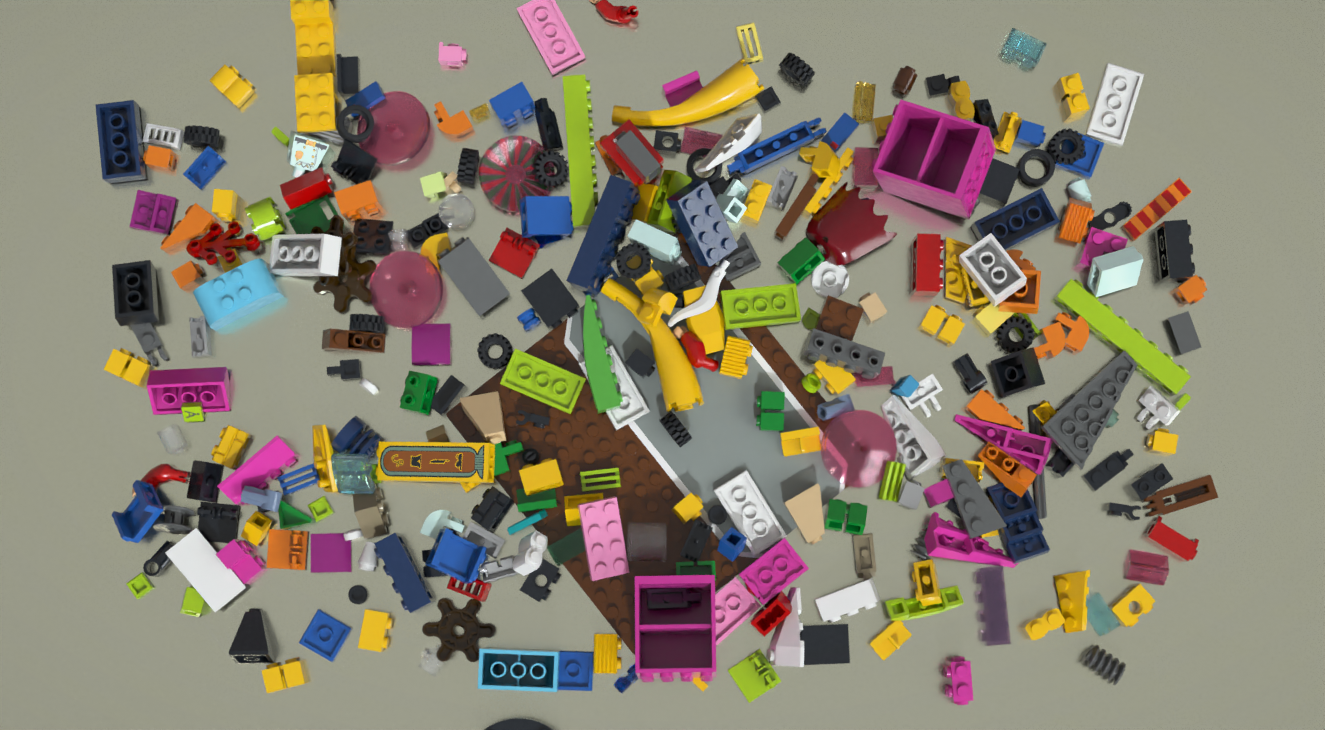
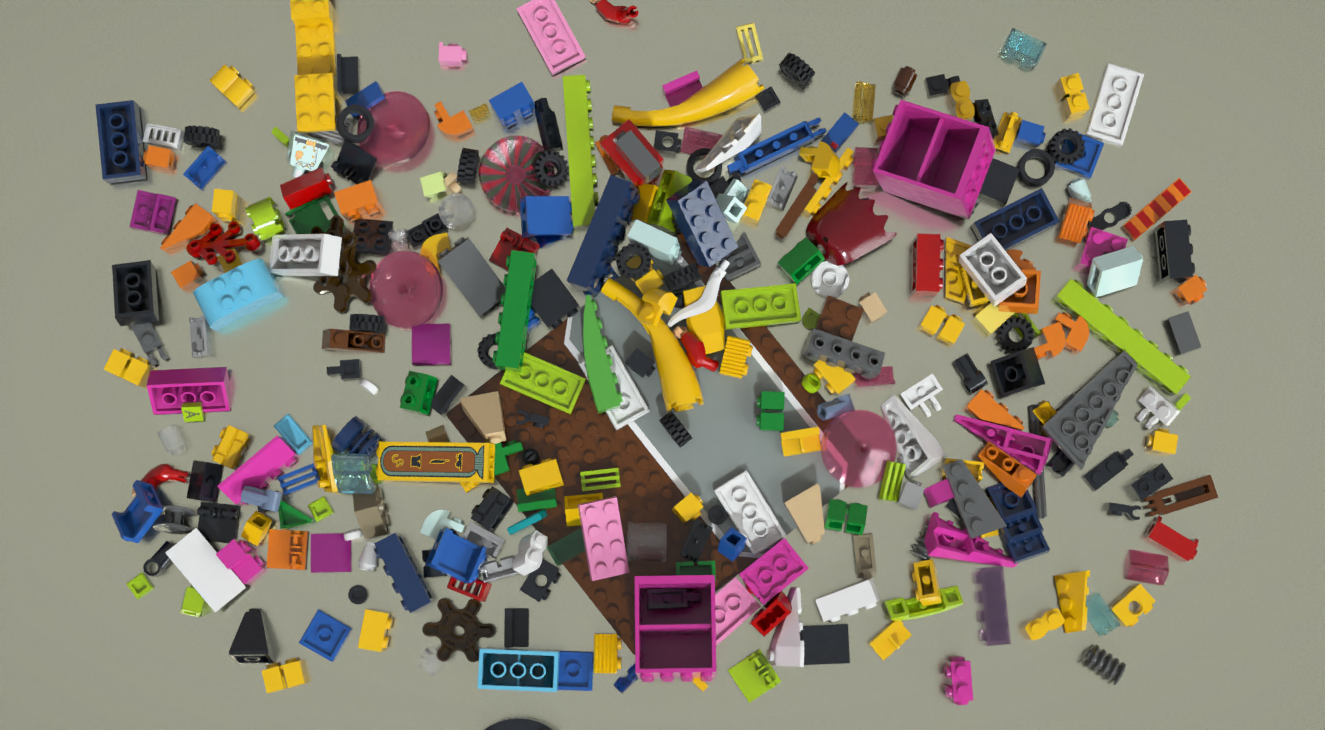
(293, 434): none -> medium azure tile
(516, 311): none -> green brick
(516, 627): none -> black panel
(905, 386): dark azure slope -> none

